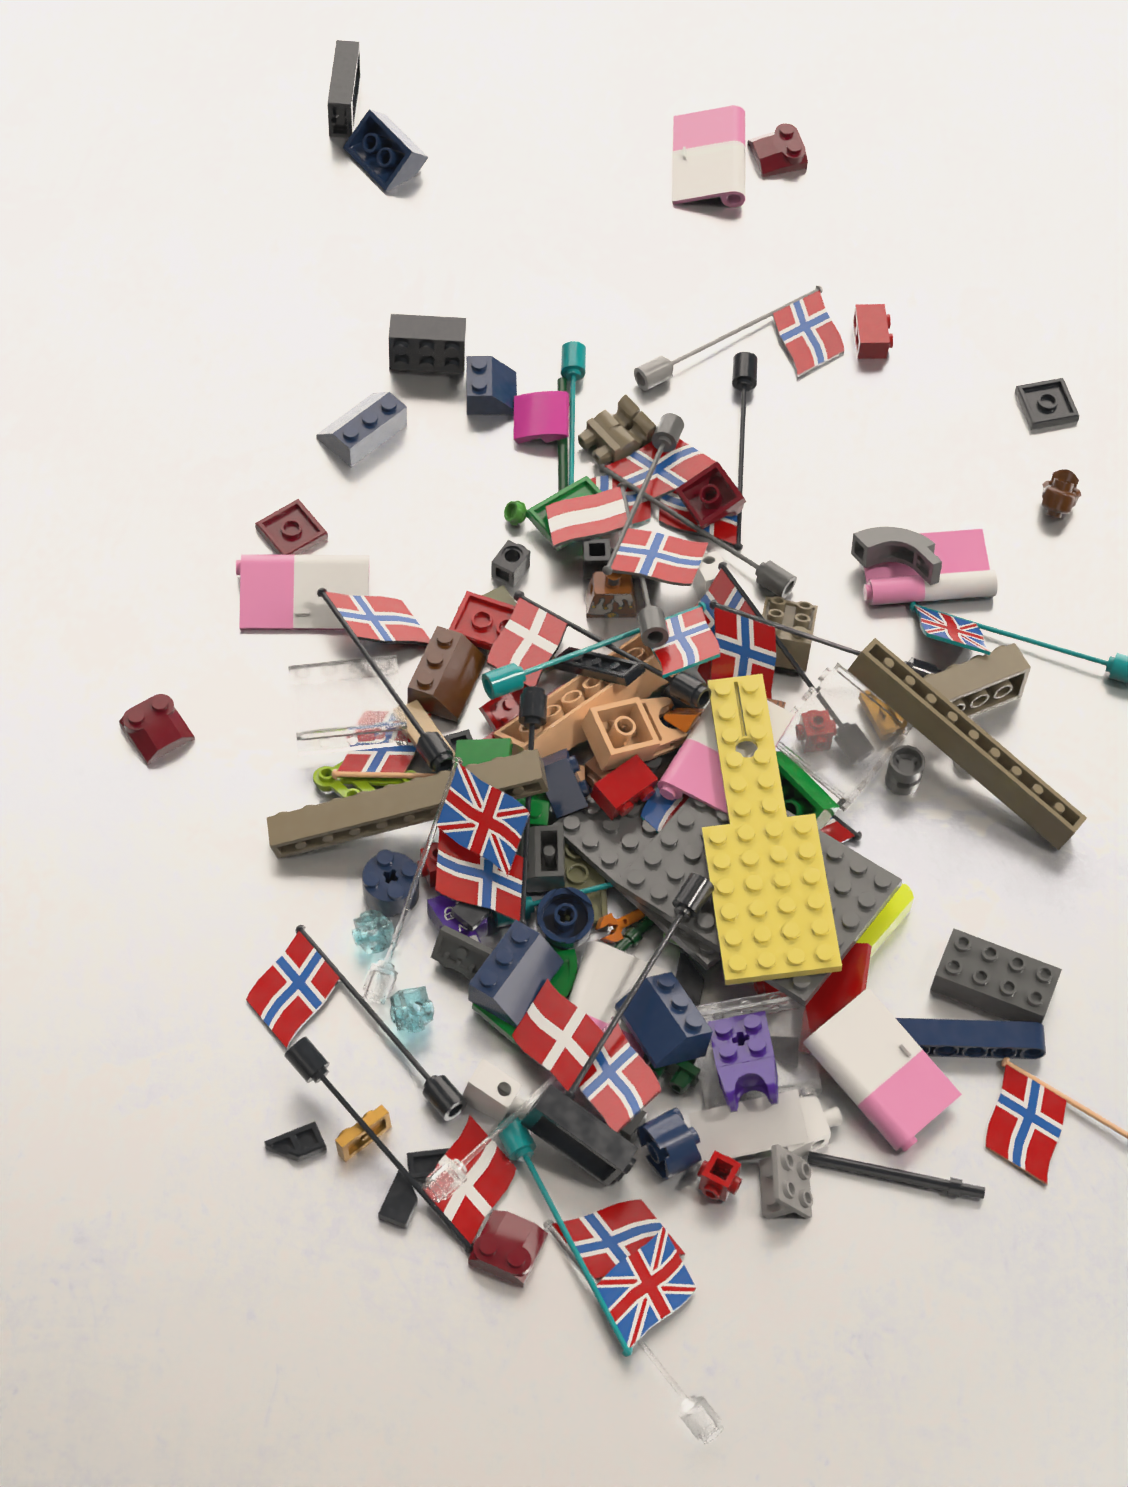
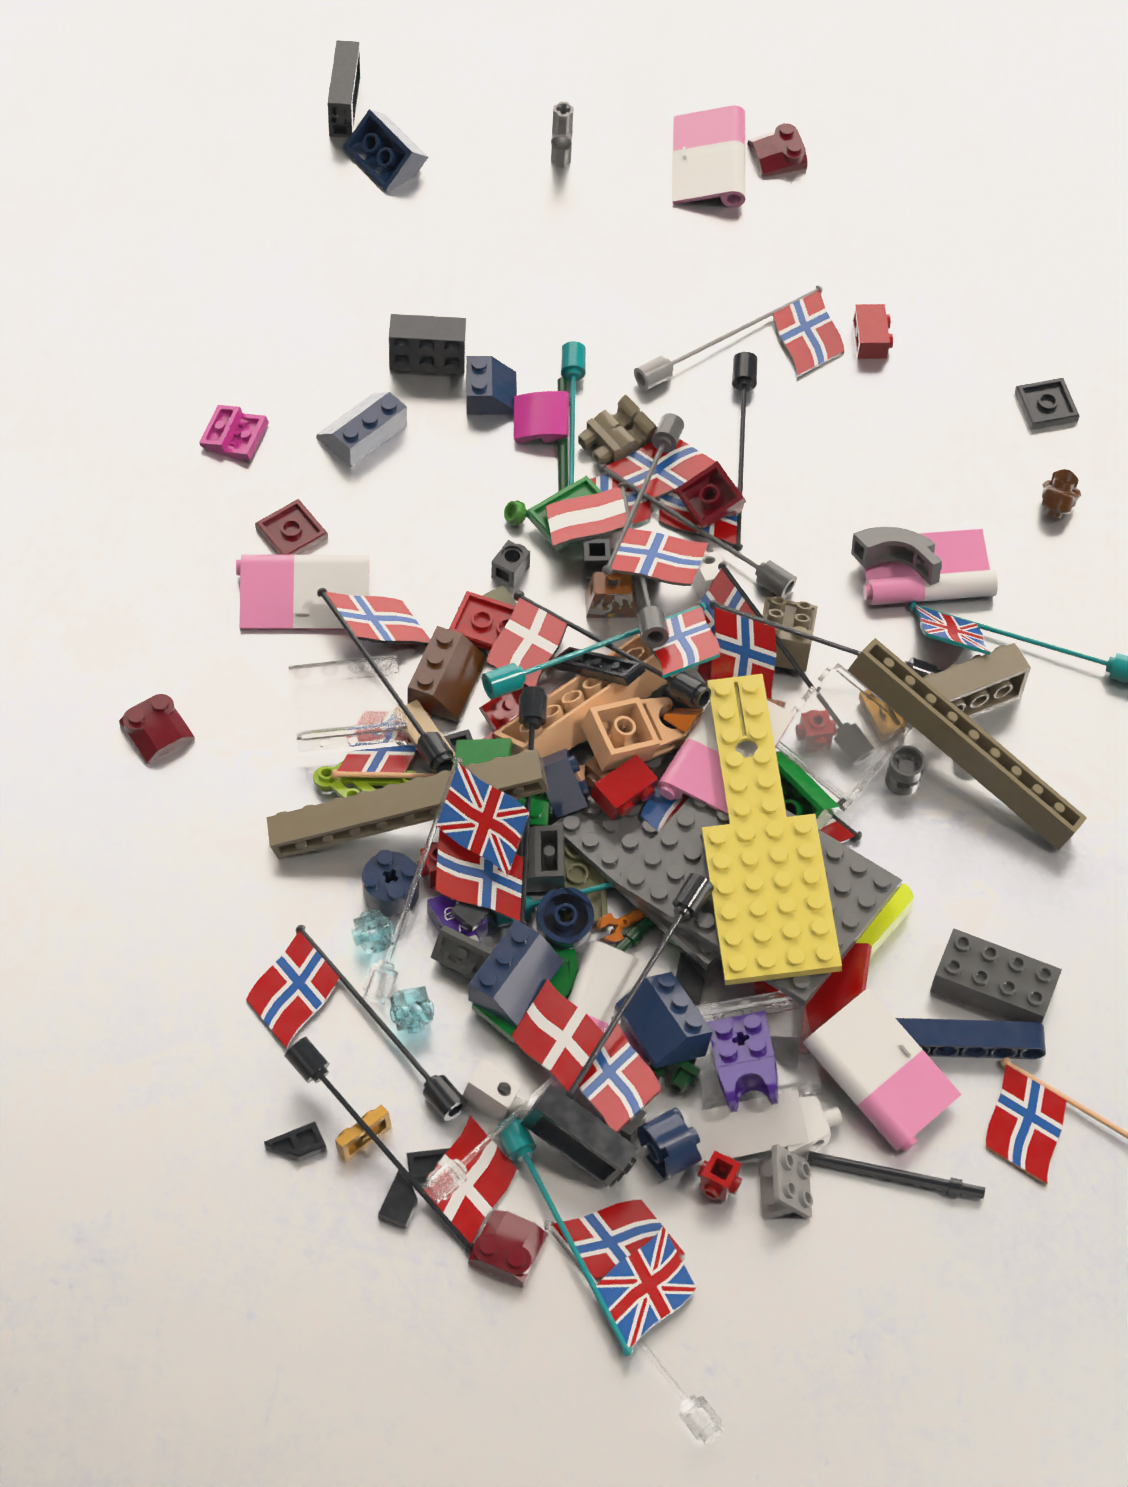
(233, 432): none -> dark pink slope
(562, 134): none -> light grey piece

